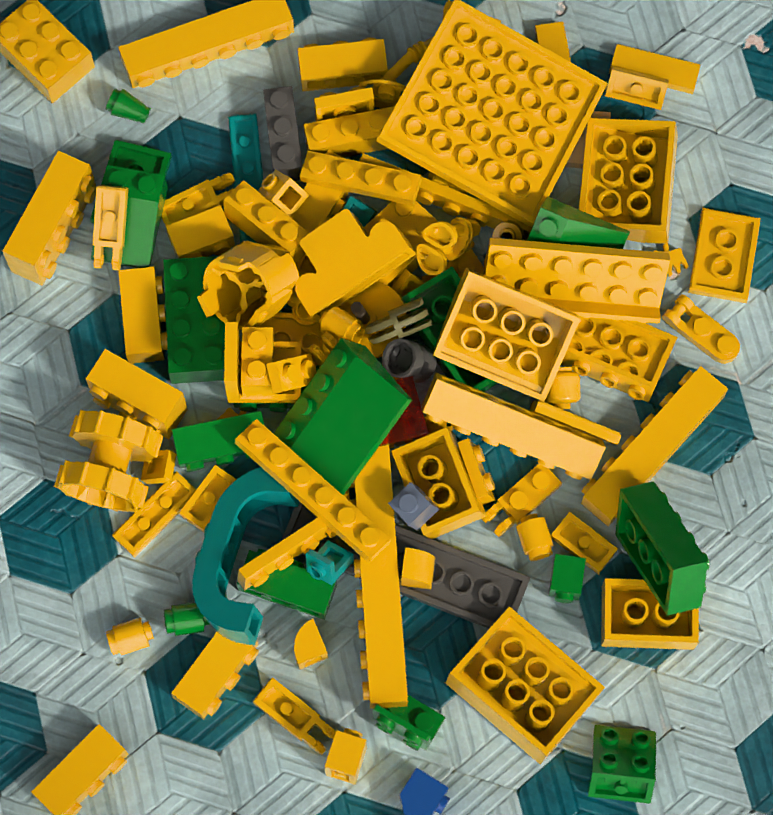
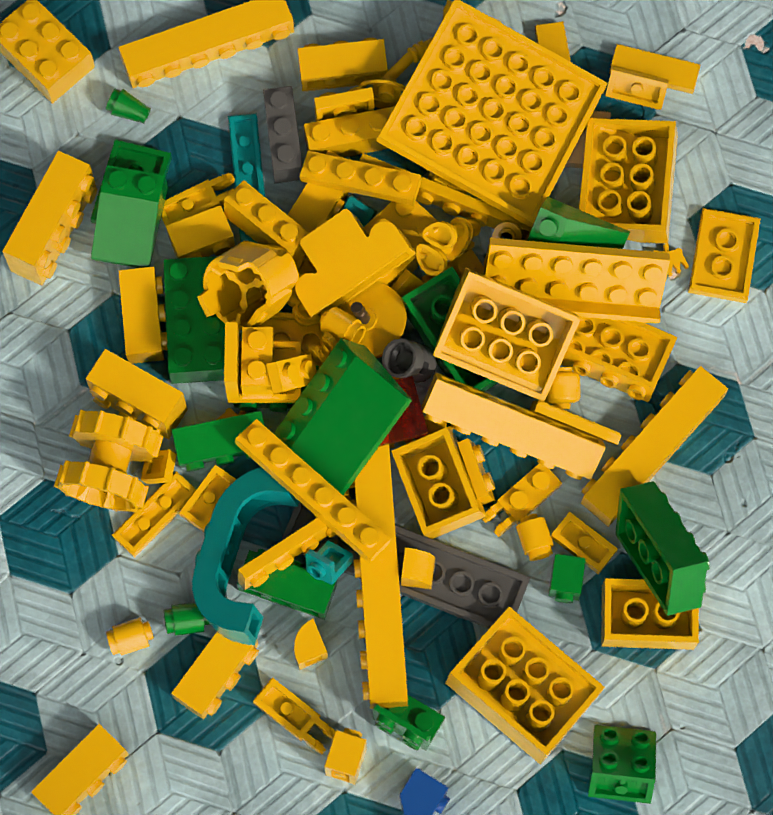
(109, 223): yellow hinge -> none
(283, 192): yellow brick -> none
(399, 322): olive arm -> none
(413, 506): sand blue brick -> none
(702, 331): yellow plate -> none

